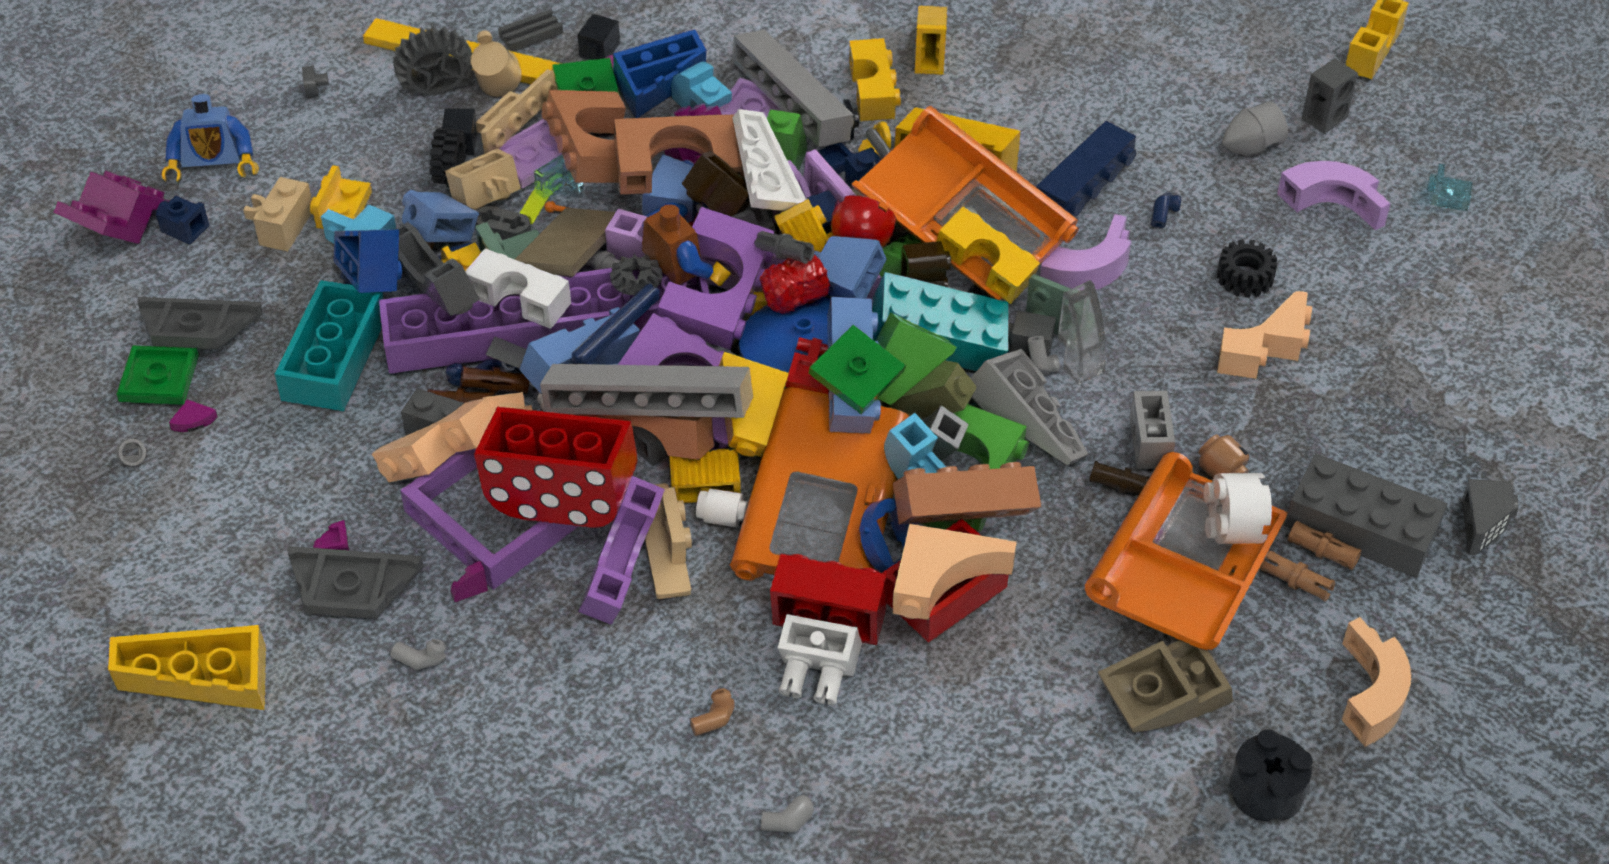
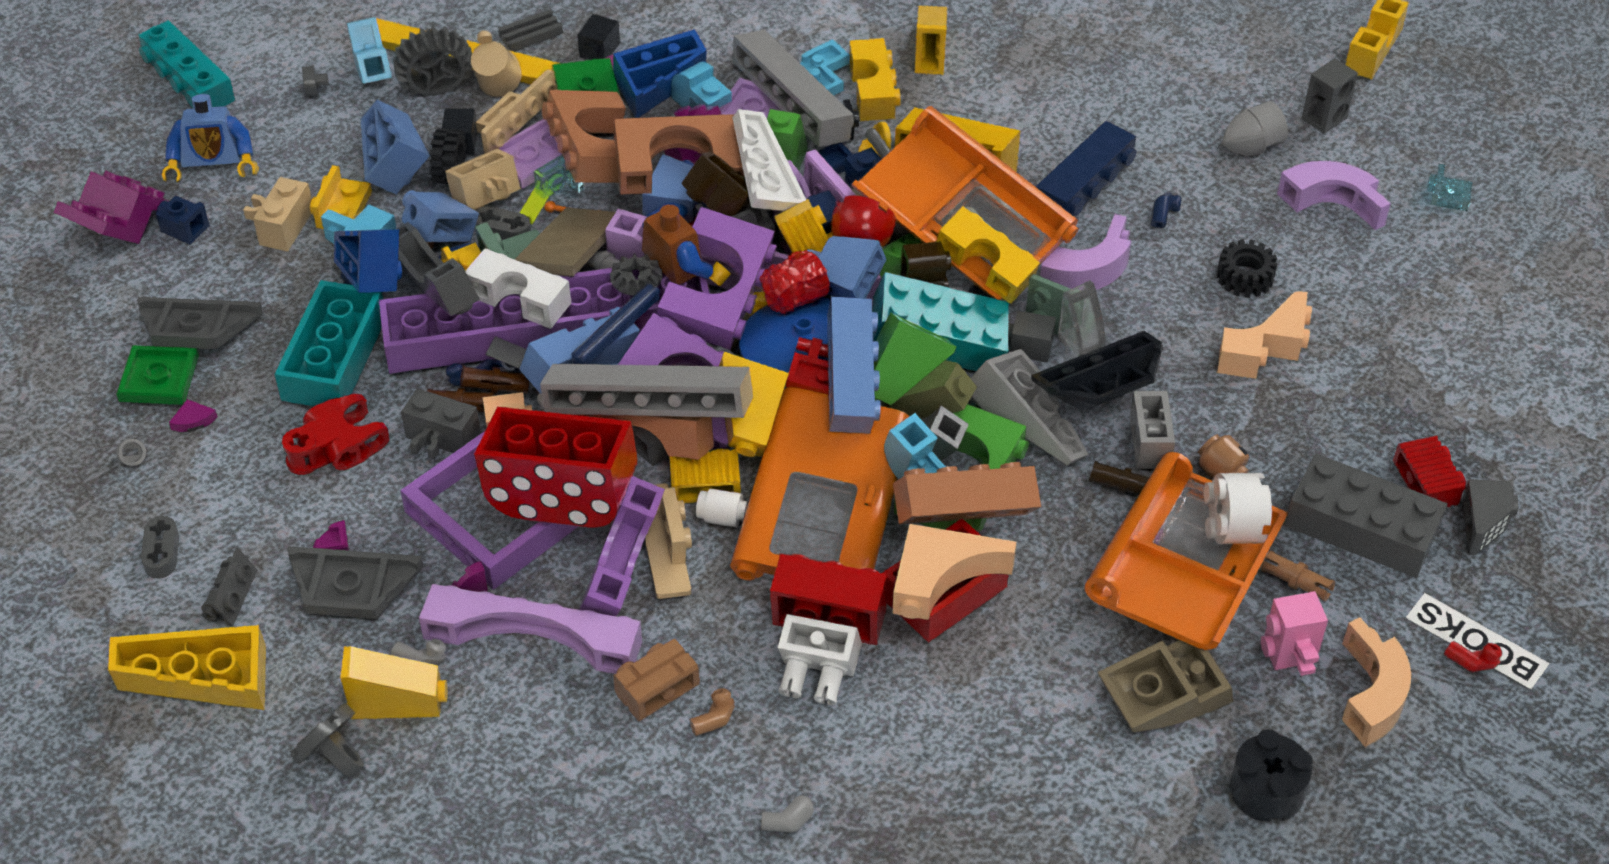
(167, 546): none -> dark grey beam
(184, 65): none -> teal brick
(232, 587): none -> dark grey hinge
(331, 743): none -> dark grey tile
(332, 437): none -> red piece
(368, 50): none -> medium azure brick
(390, 147): none -> medium blue wedge
(390, 685): none -> yellow slope
(431, 446): light nougat arch -> none
(463, 615): none -> lavender arch
(656, 679): none -> medium nougat brick
(785, 246): dark grey axle -> none
(823, 61): none -> medium azure plate
(857, 369): green plate -> none
(871, 535): blue piece -> none
(1039, 356): light grey arm -> none
(1104, 372): none -> black wedge
(1294, 632): none -> bright pink brick
(1324, 545): medium nougat pin -> none
(1429, 469): none -> red brick
(1454, 626): none -> white sticker
(1474, 661): none -> red arm

